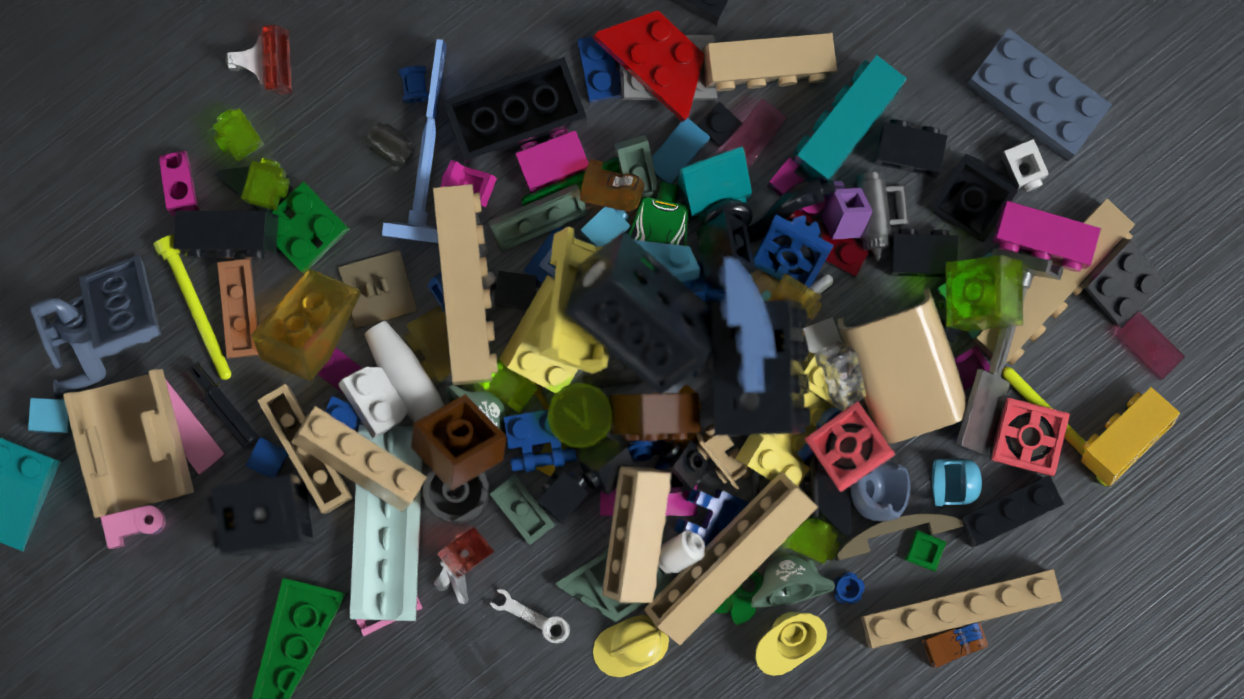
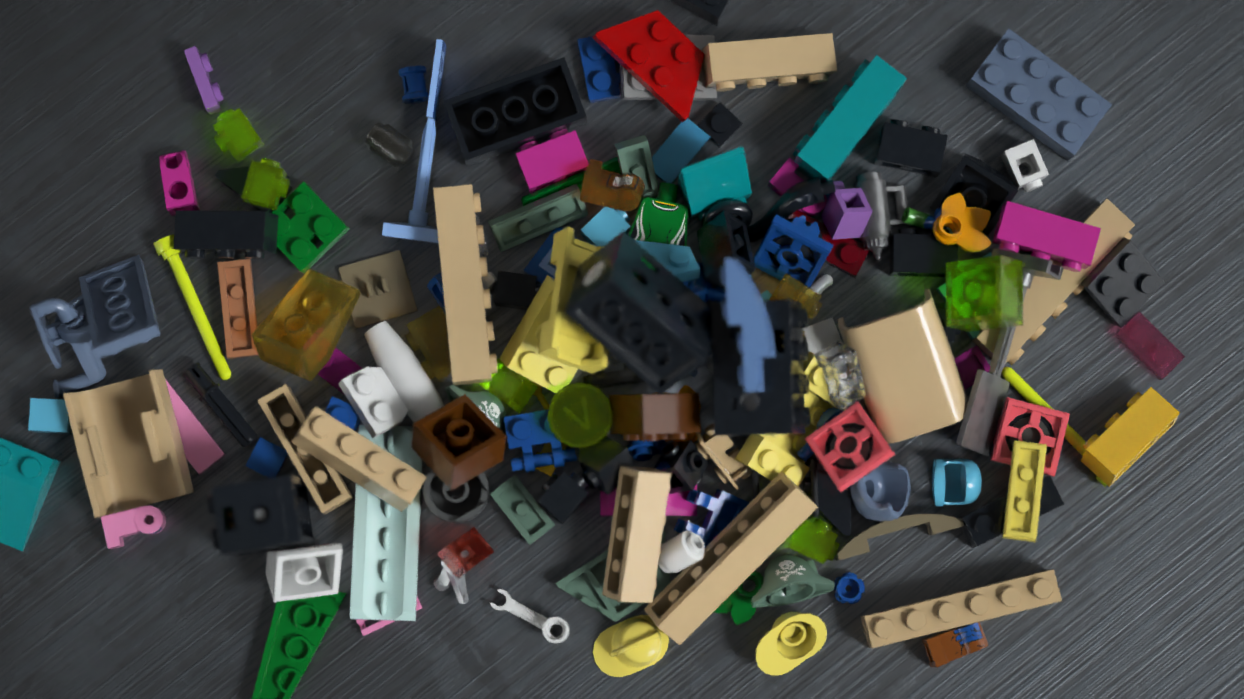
(209, 92): none -> medium lavender plate
(267, 59): clear red piece -> none
(304, 571): none -> white slope
(458, 175): dark pink bracket -> none
(757, 131): clear pink plate -> none
(920, 219): none -> bright green arm
(925, 551): green tile -> none
(965, 223): none -> light orange plate
(1024, 491): none -> light yellow tile

